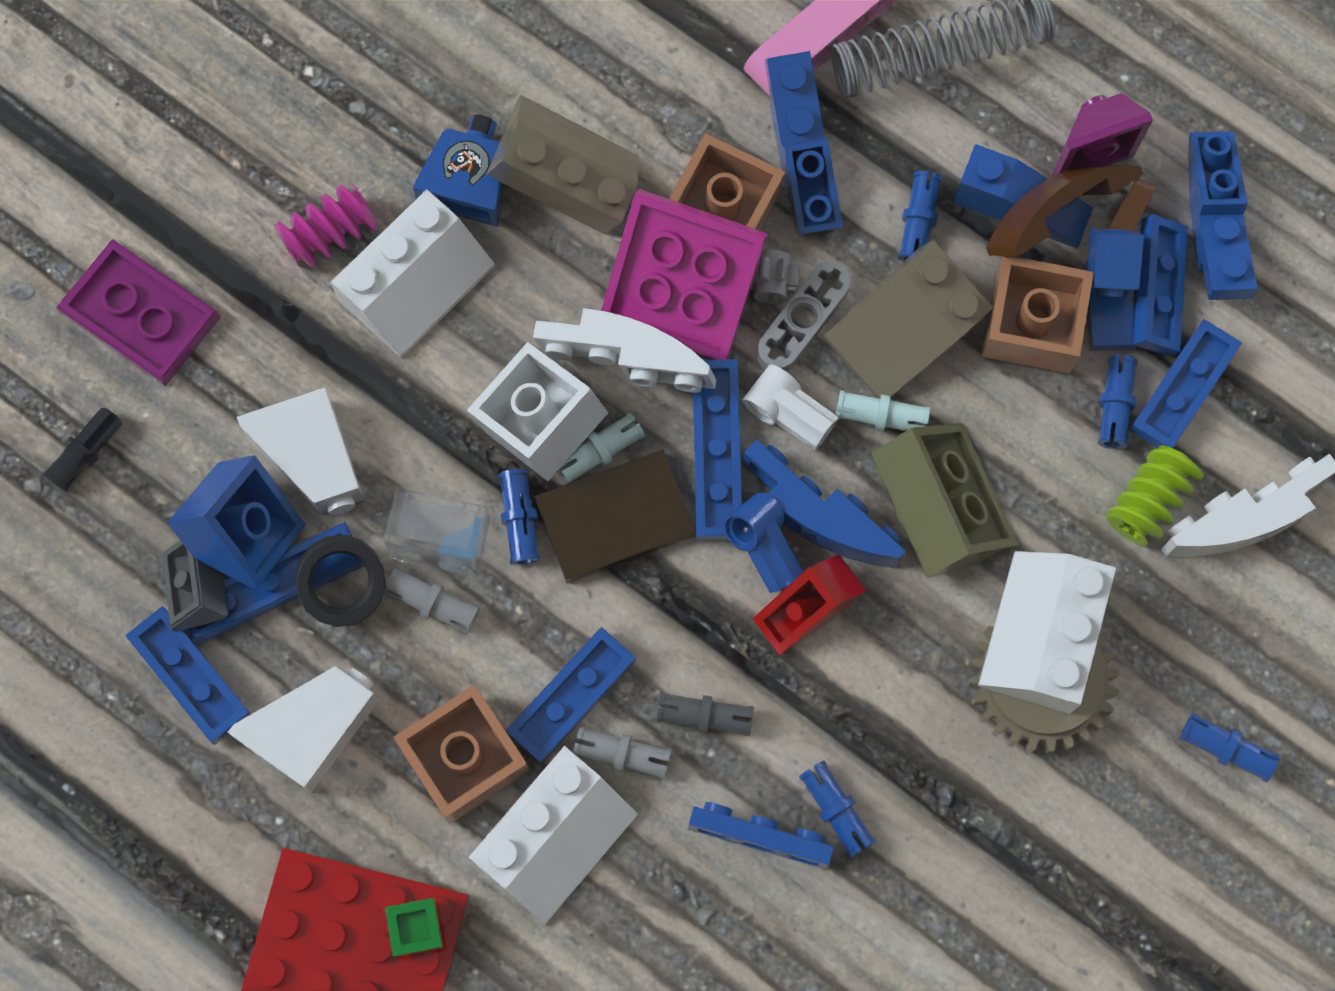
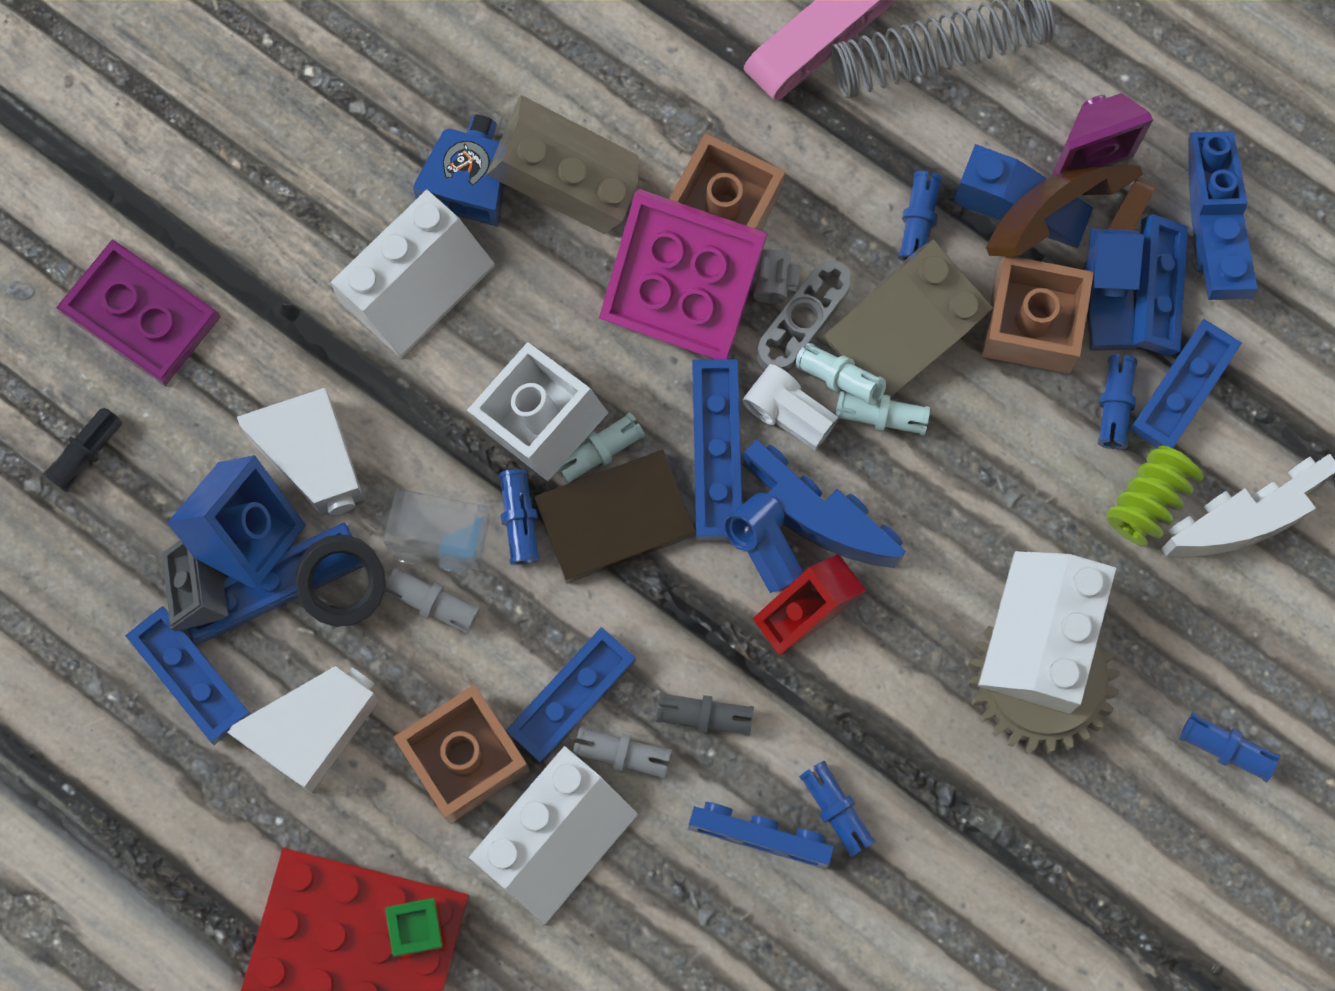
(326, 225): dark pink piece -> none
(642, 351): white slope -> none
(802, 143): blue slope -> none
(840, 373): none -> light aqua pin
(943, 498): olive slope -> none

